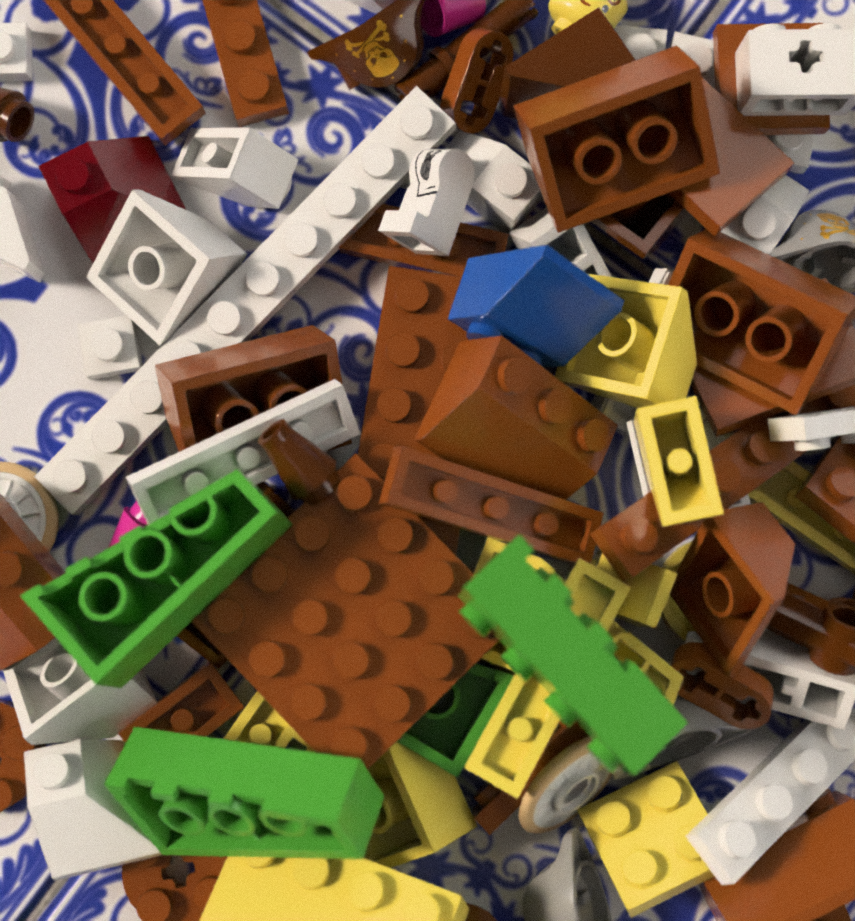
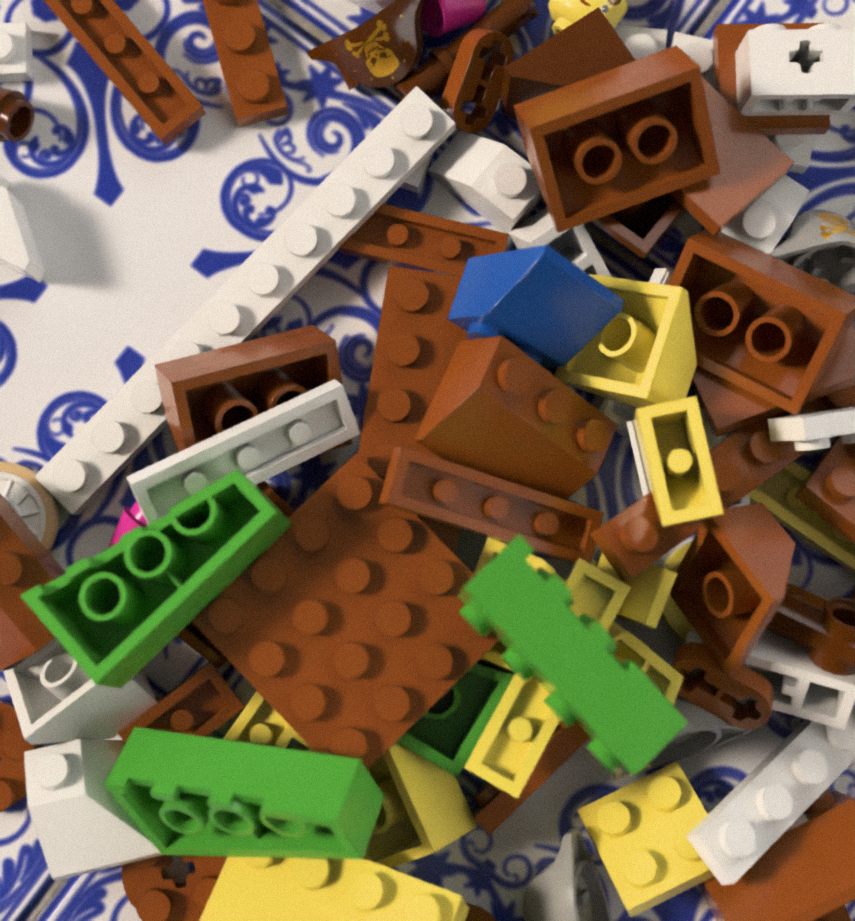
(98, 178): dark red slope -> none
(110, 347): white plate -> none
(162, 263): white slope -> none
(236, 166): white slope -> none
(300, 464): reddish brown cone -> none
(432, 202): white leg -> none
(562, 788): wheel -> none

